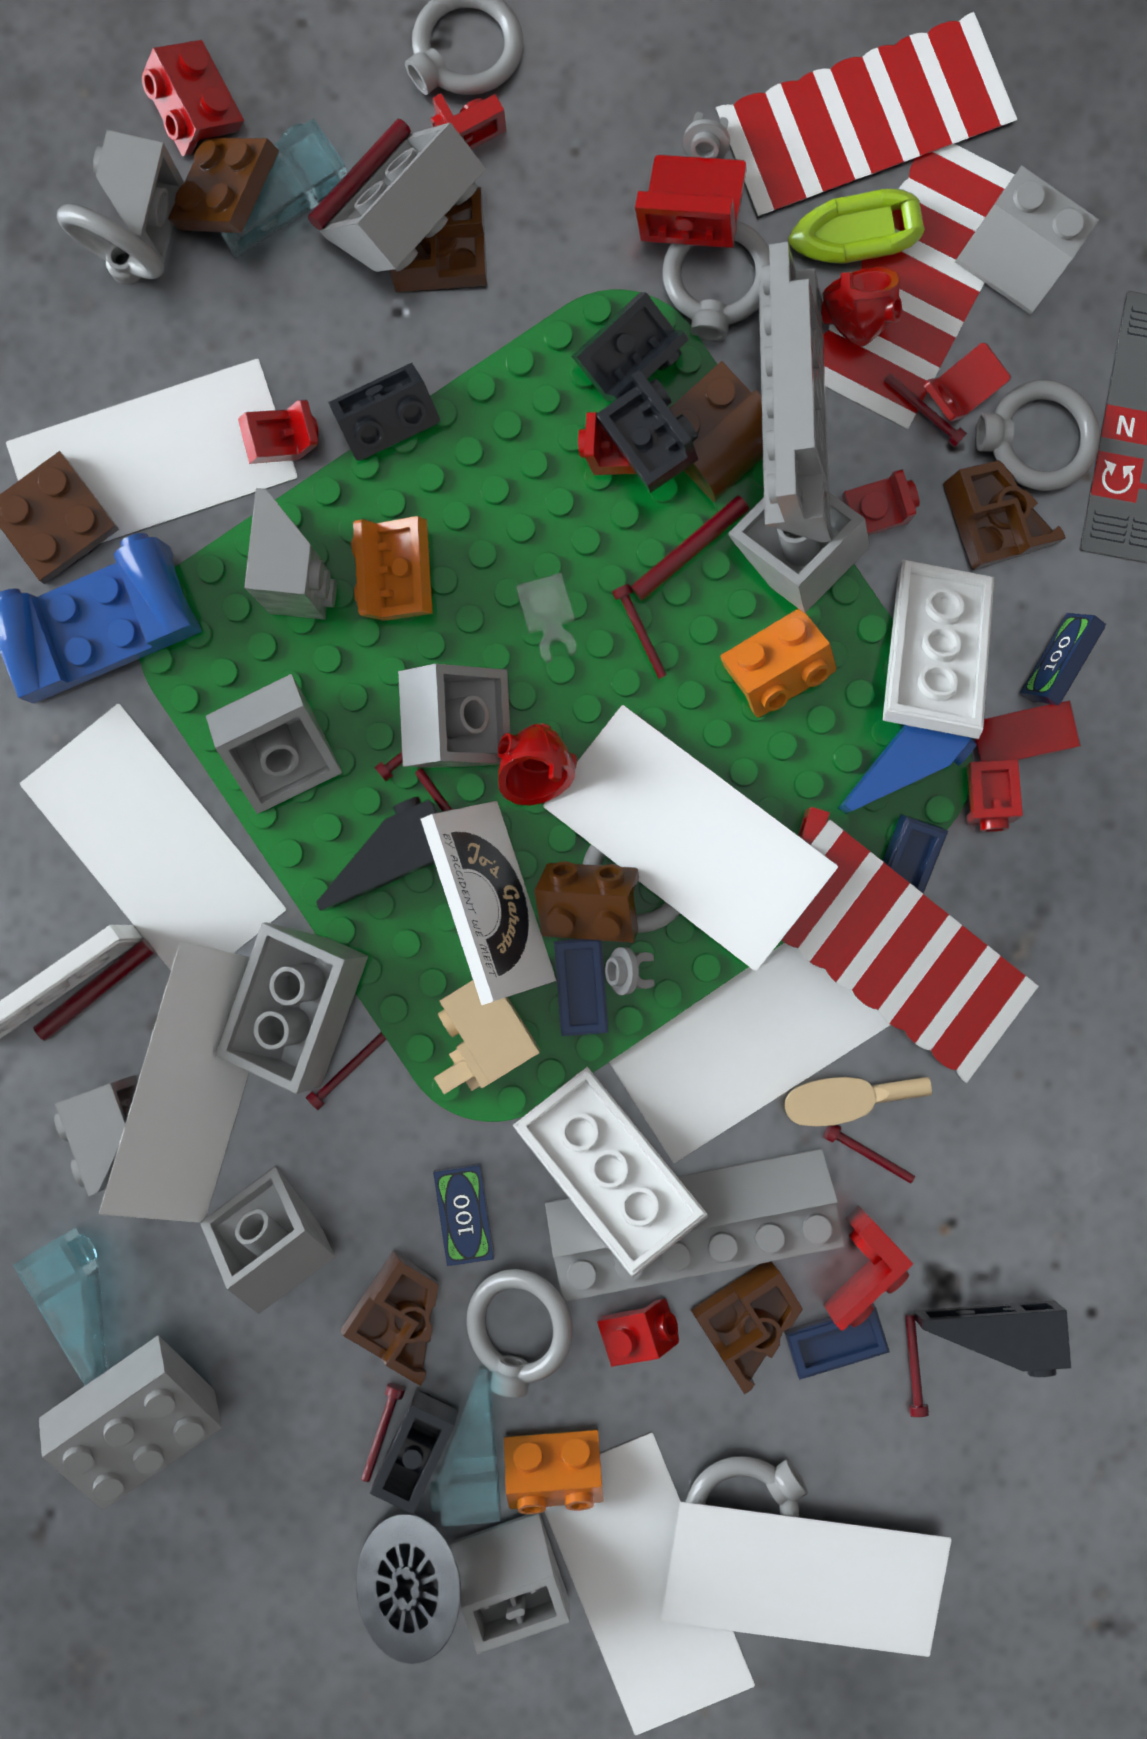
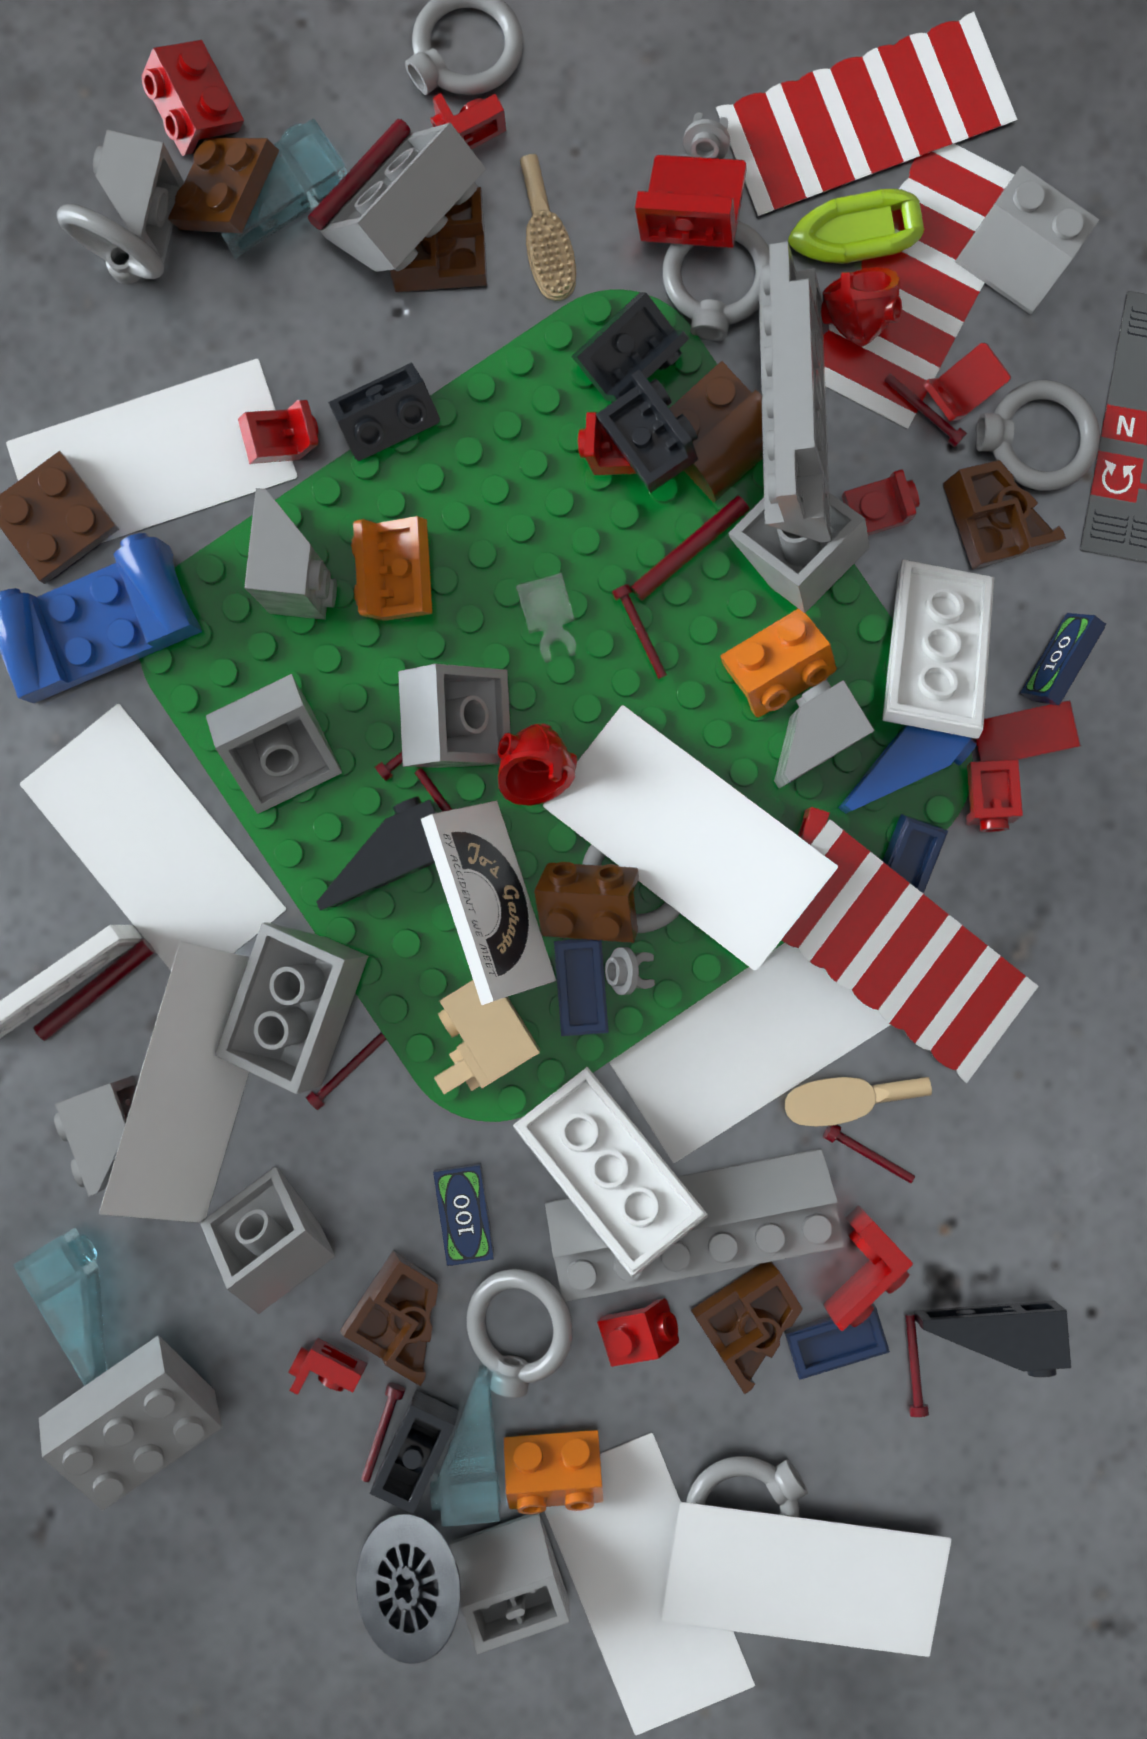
(334, 1366): none -> red bracket
(546, 238): none -> tan piece
(820, 729): none -> light grey slope

